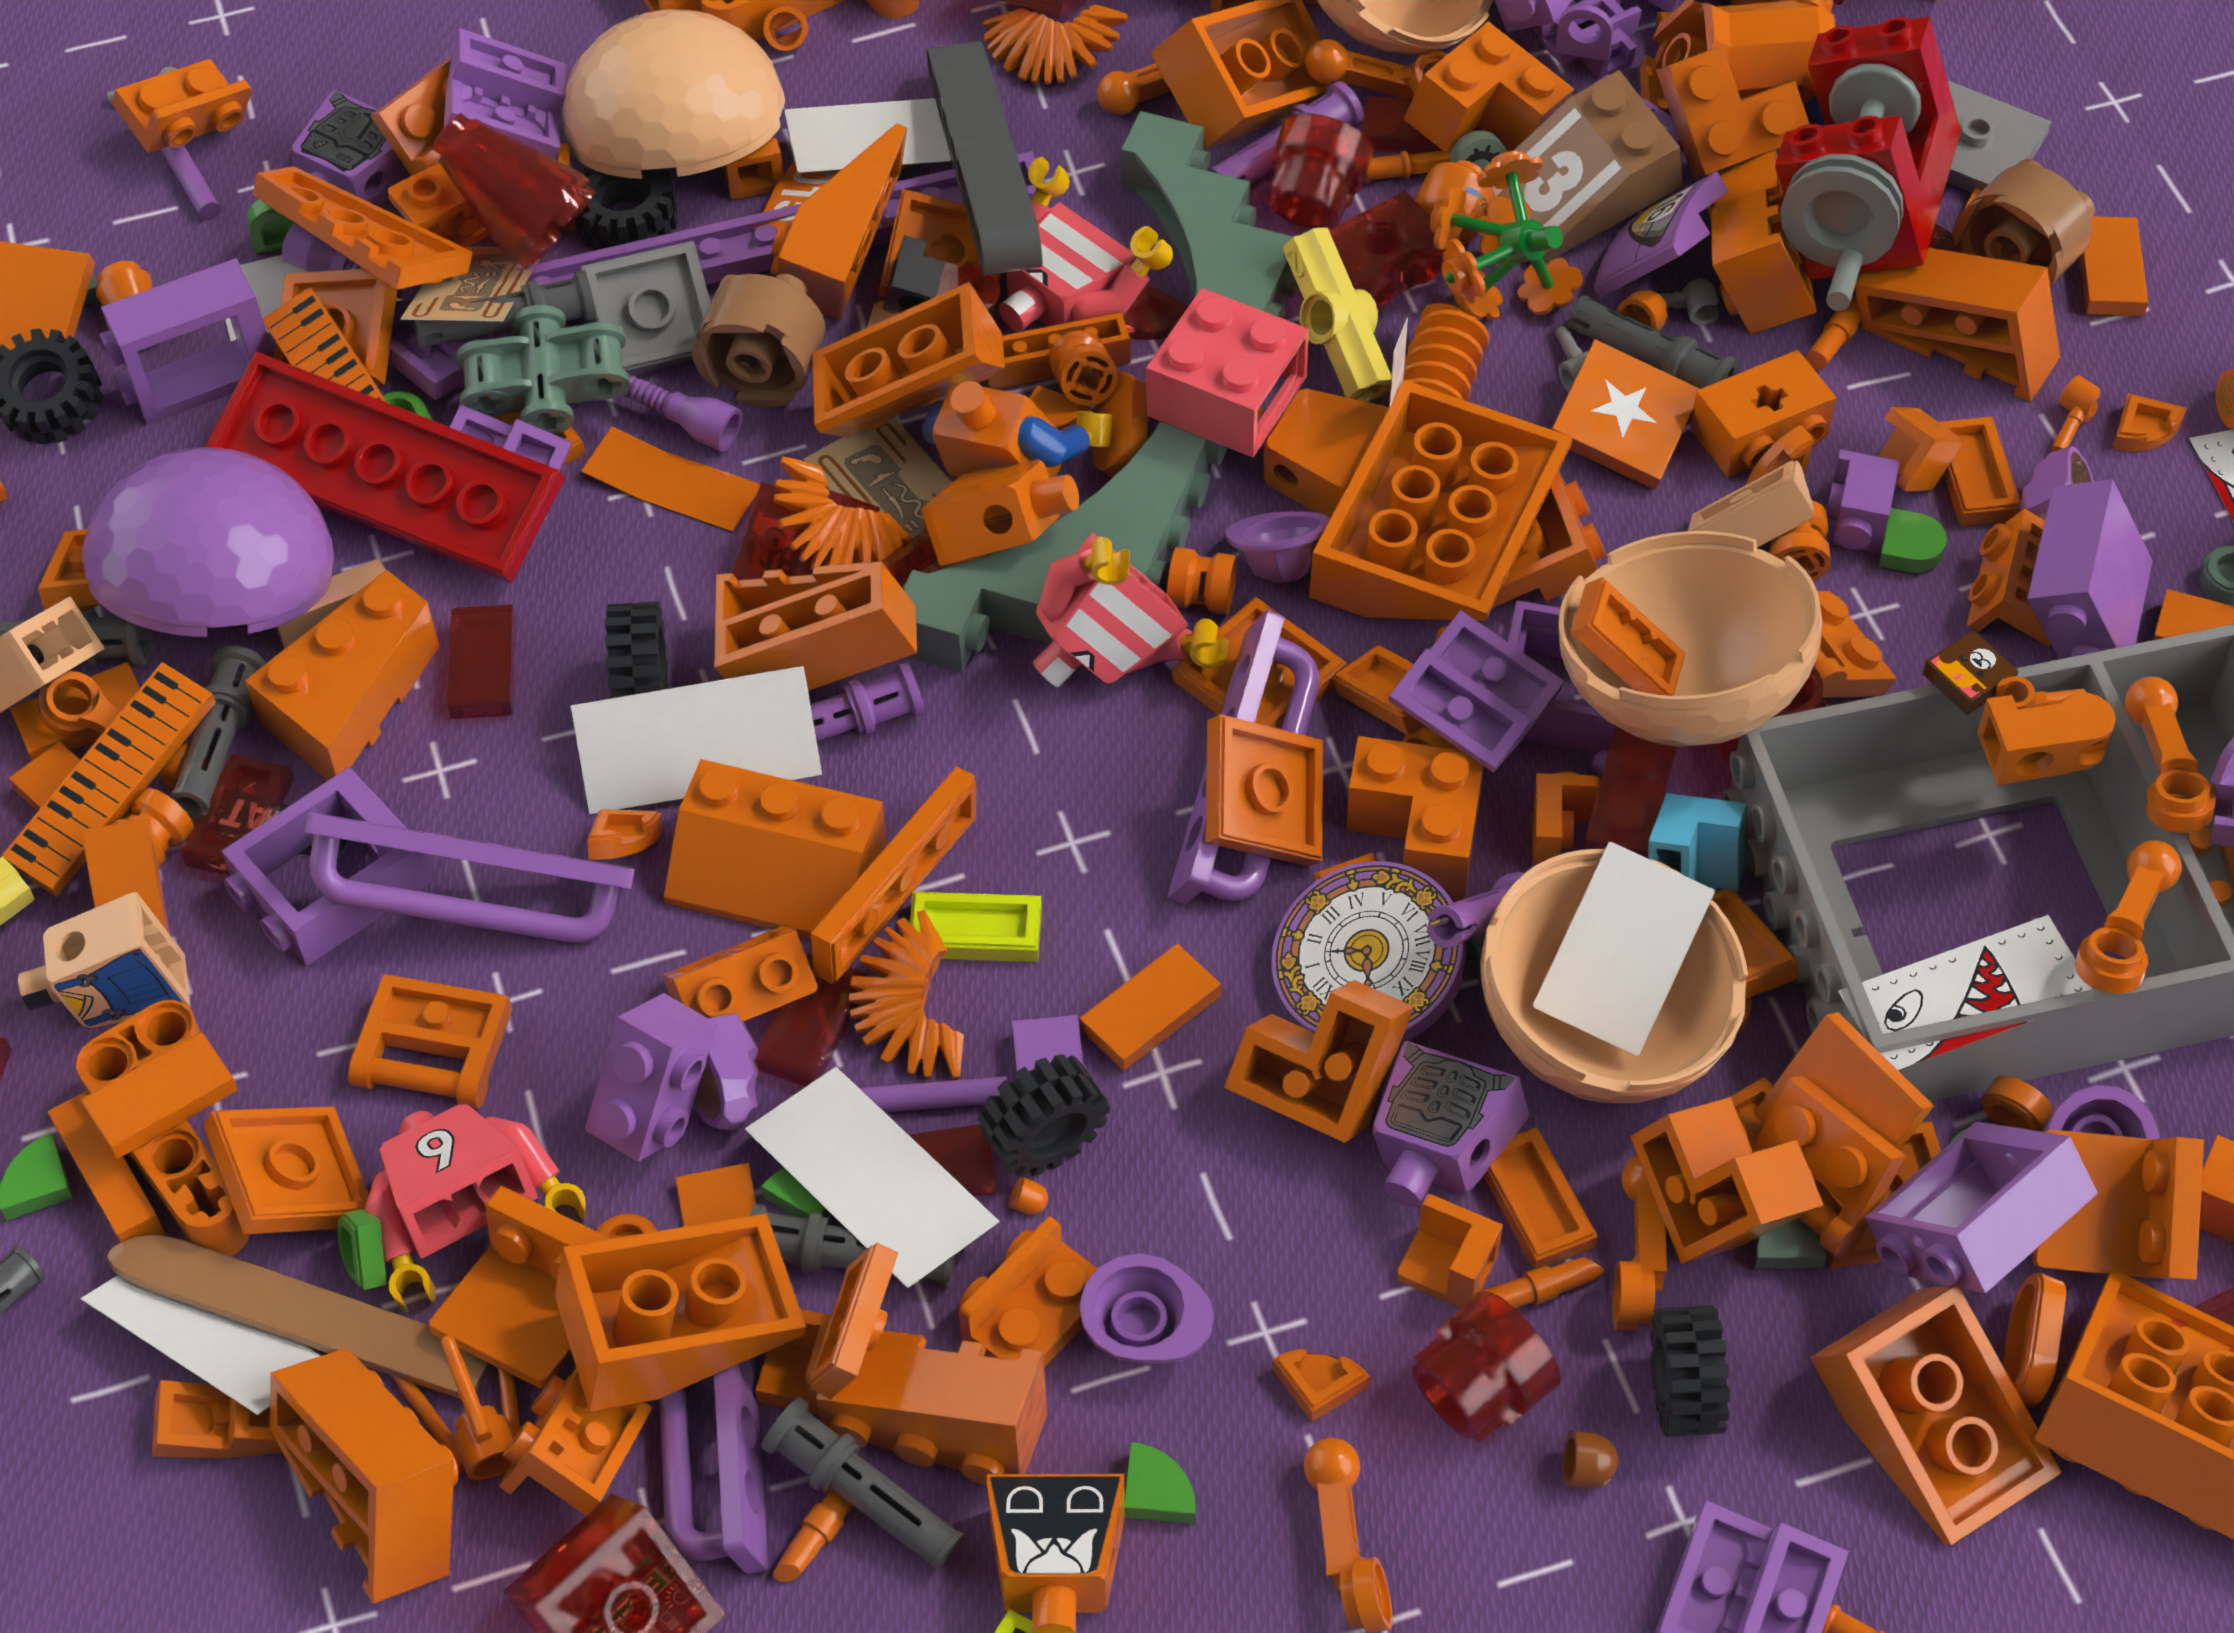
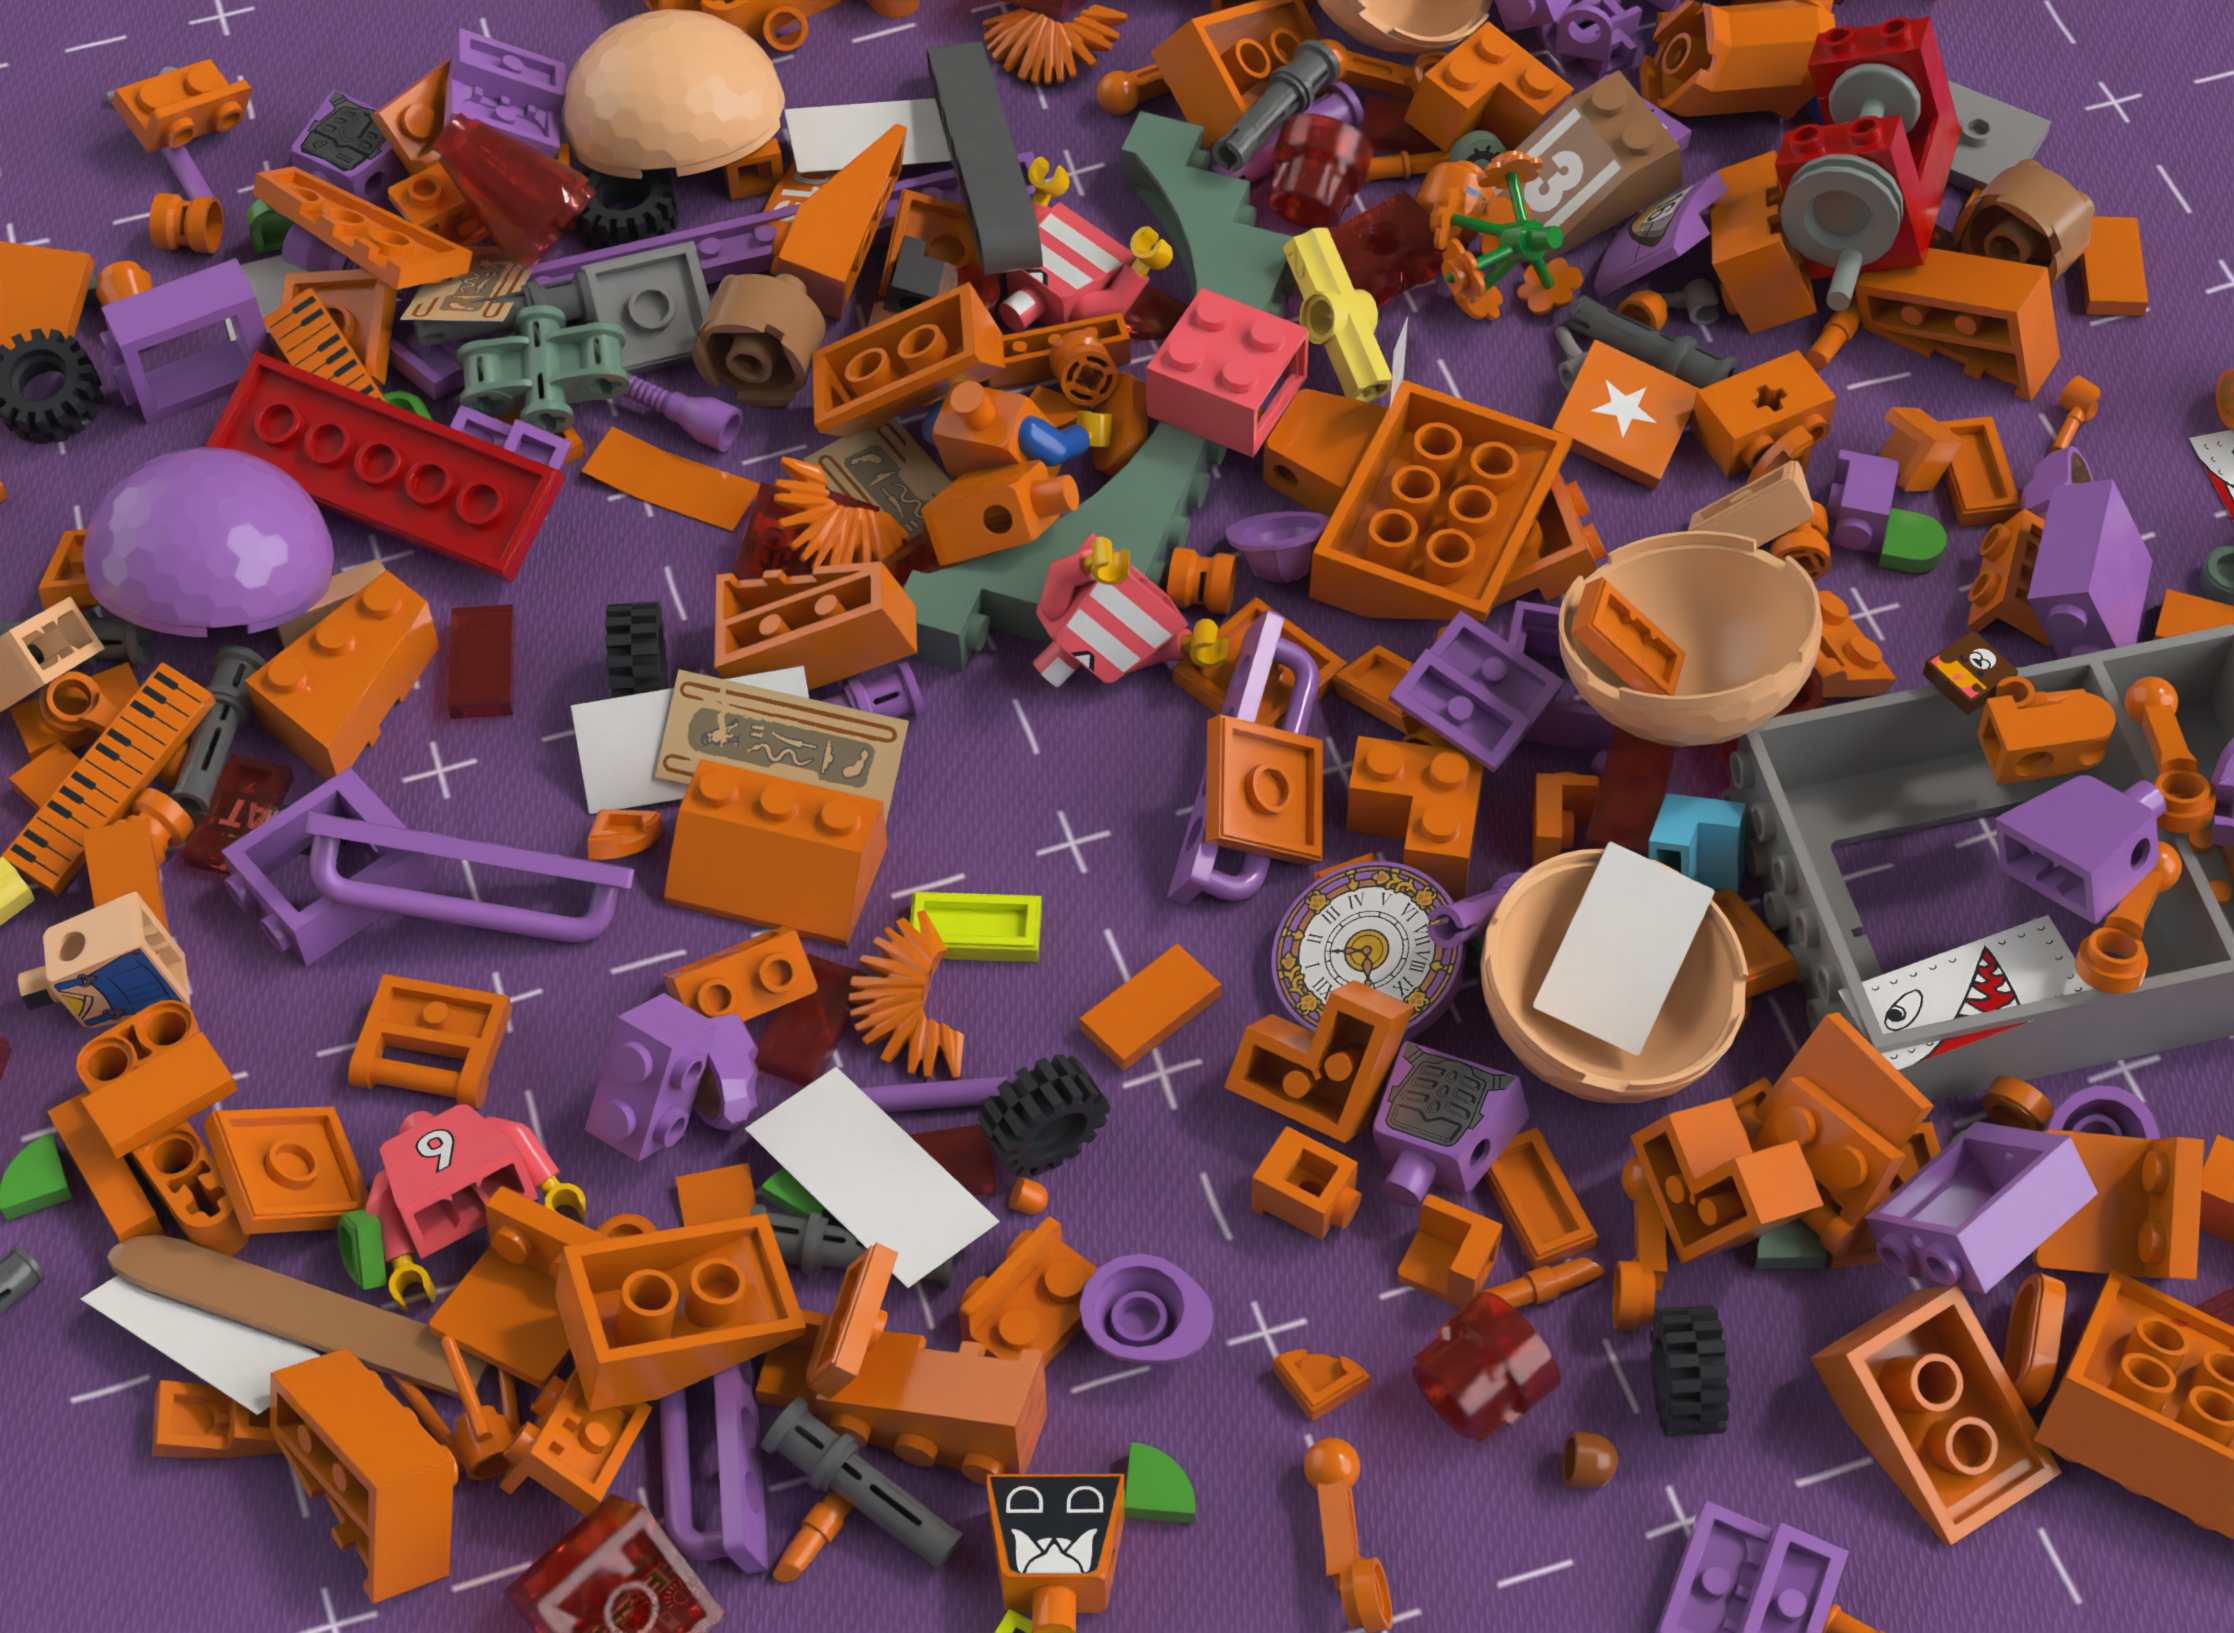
(186, 223): none -> orange wheel
(780, 737): none -> sticker
(893, 876): orange tile -> none
(1045, 1038): medium lavender tile -> none
(1288, 92): none -> dark grey pin
(1306, 1184): none -> orange brick
(1446, 350): orange piece -> none
(1714, 121): orange brick -> none
(2083, 843): none -> medium lavender torso
(2147, 424): orange tile -> none

